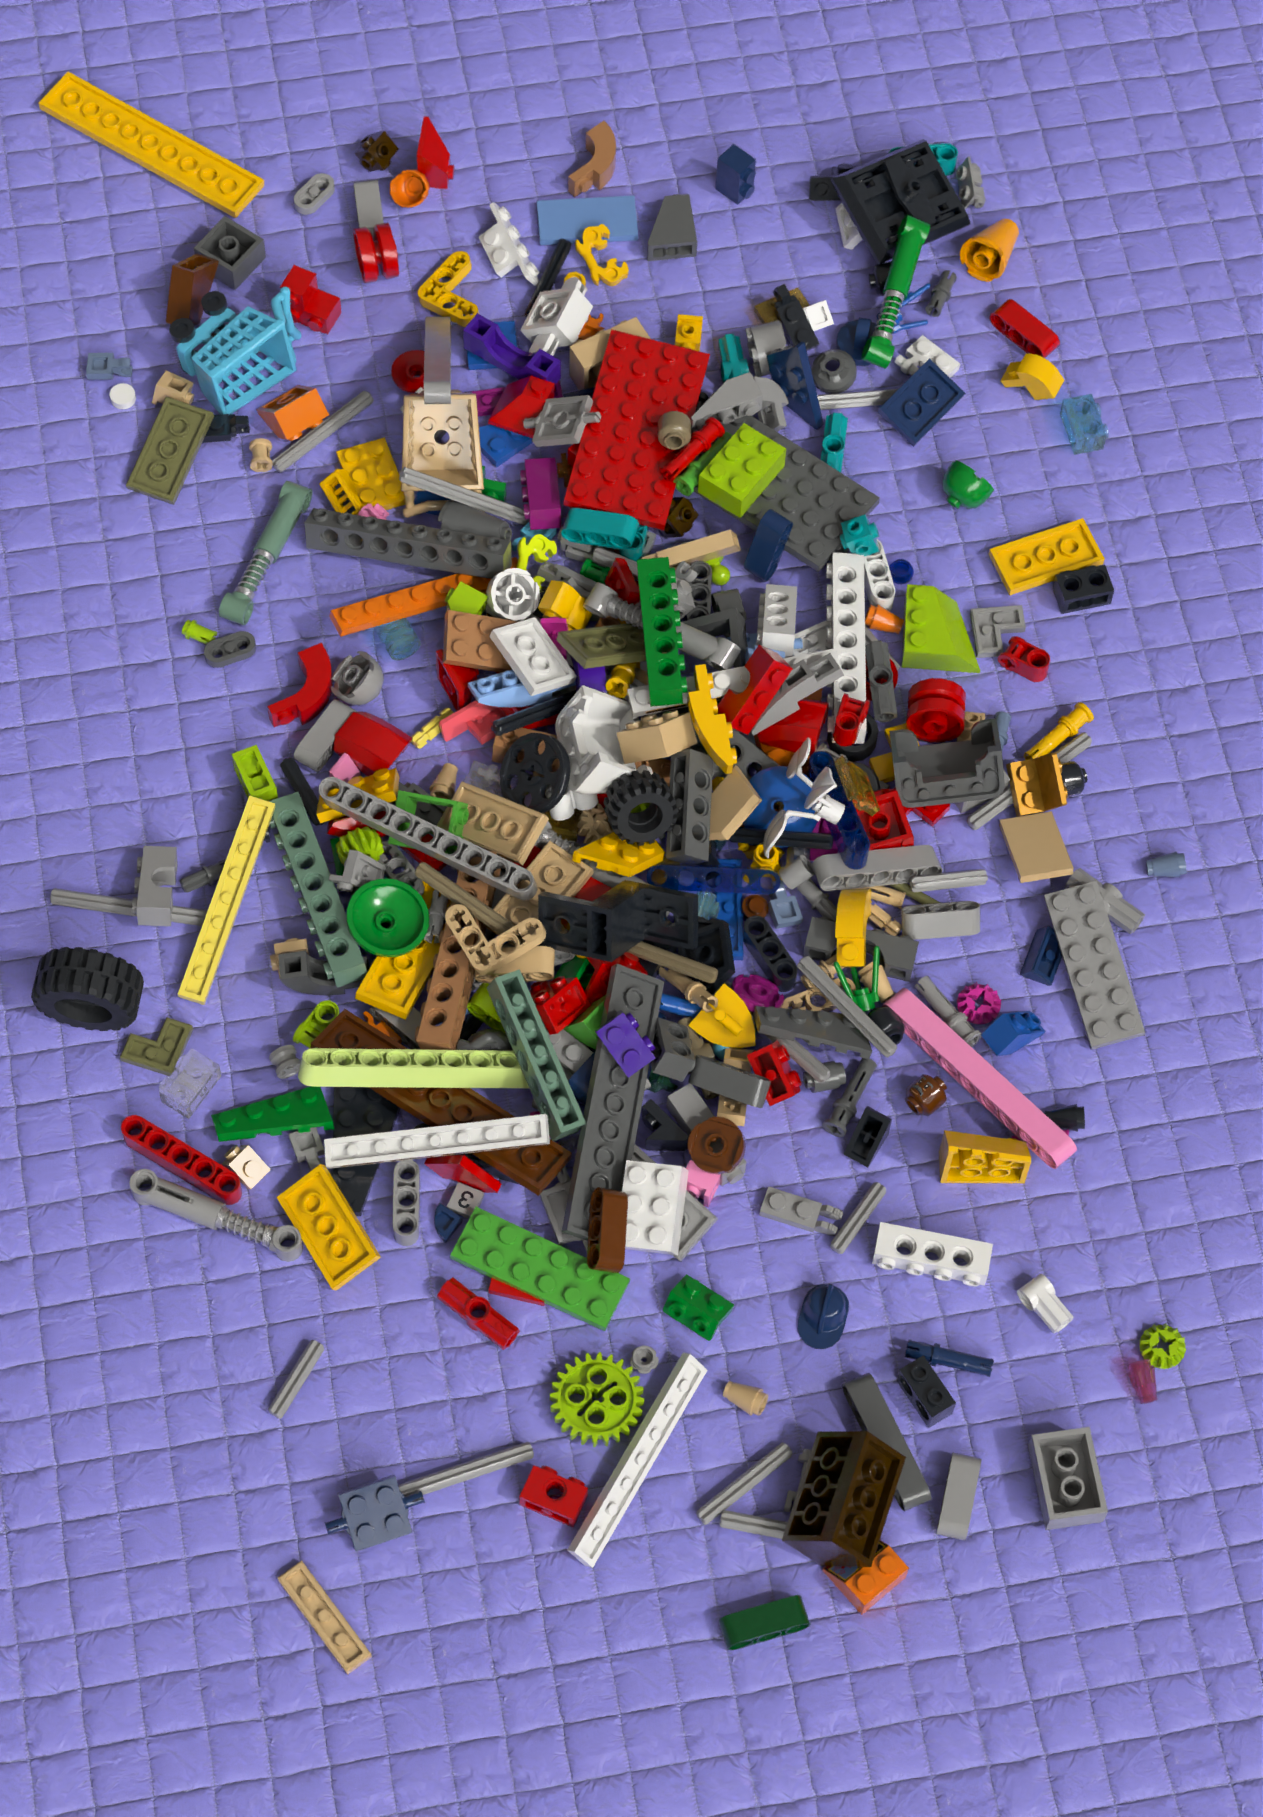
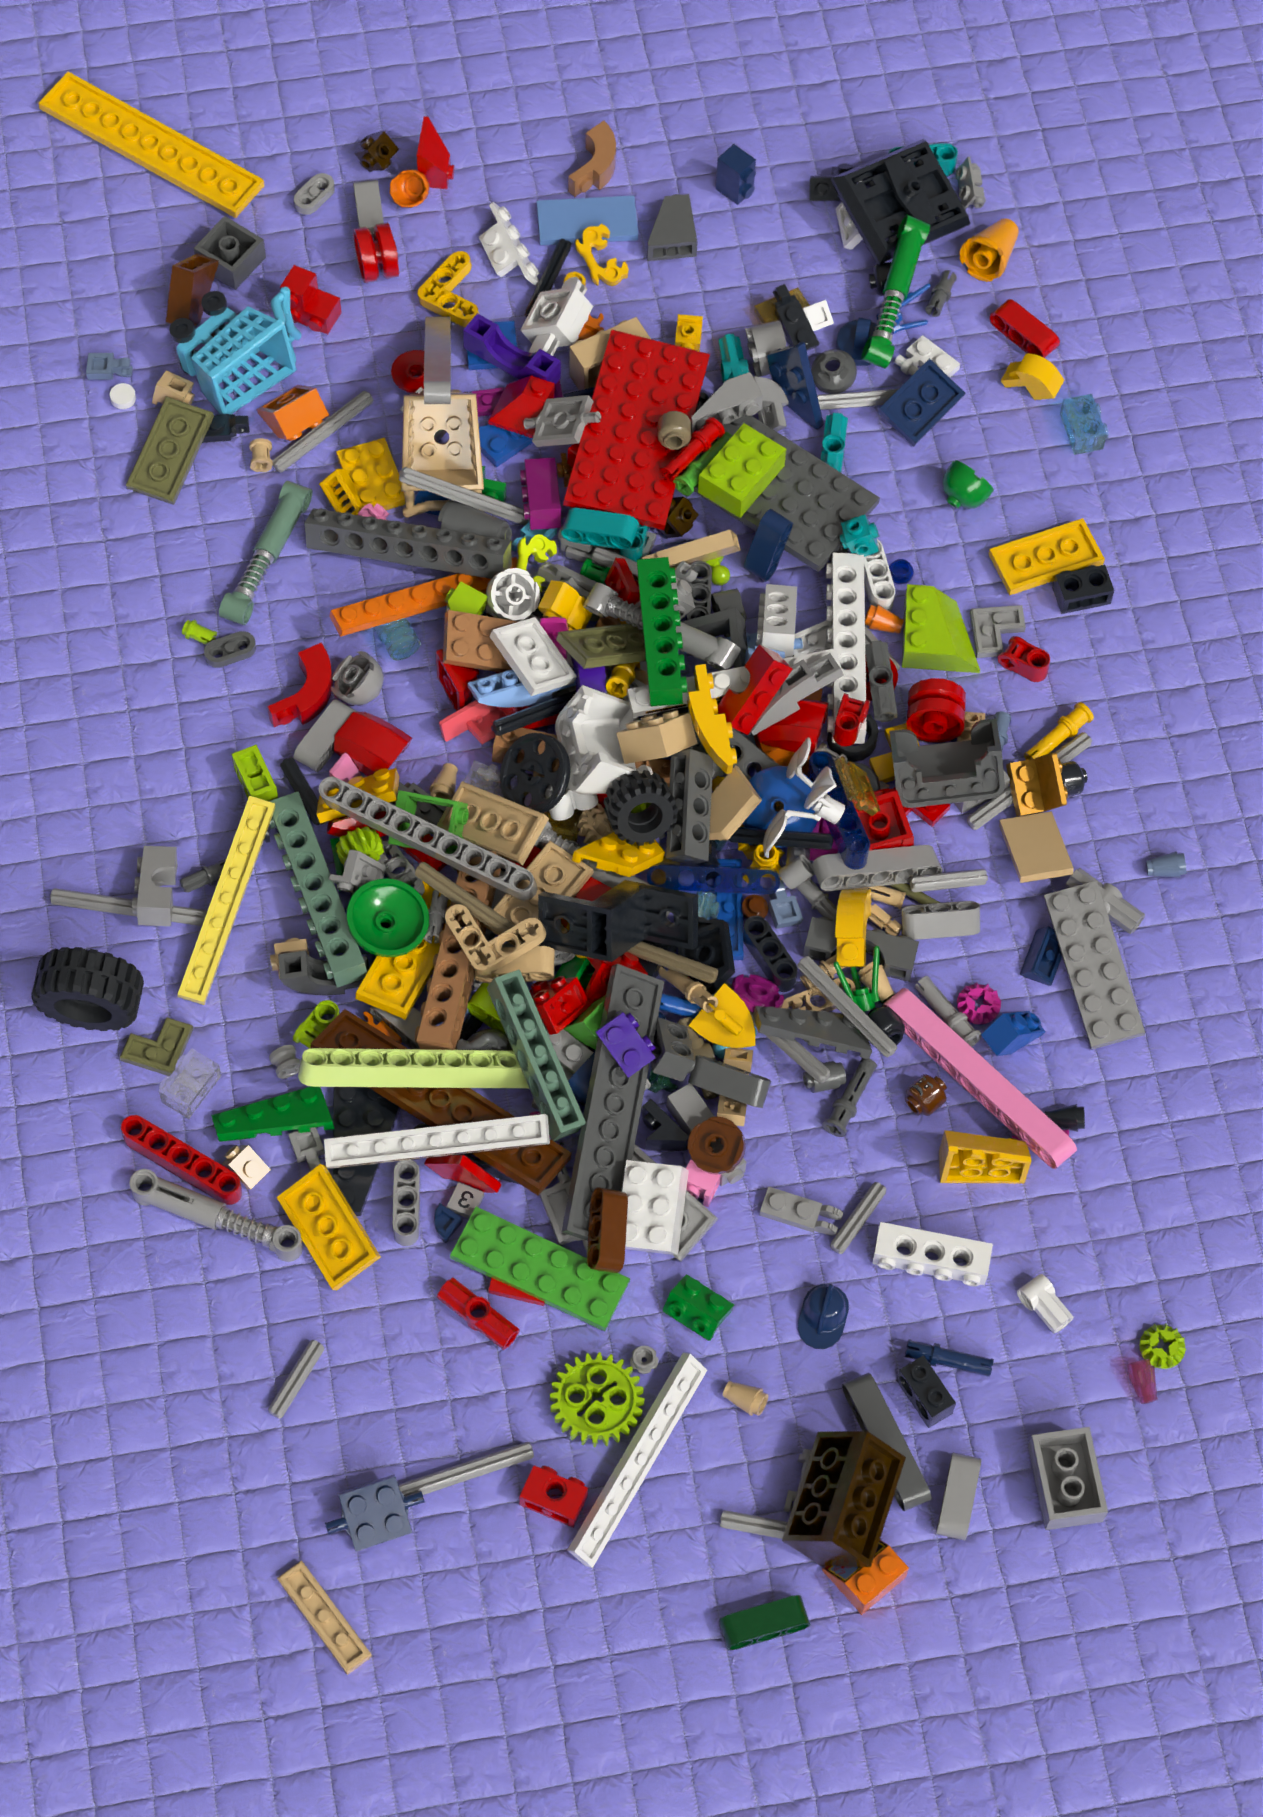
(430, 729): light yellow axle -> none
(744, 1483): light grey axle -> none
(773, 1064): red brick -> none
(868, 1136): black slope -> none

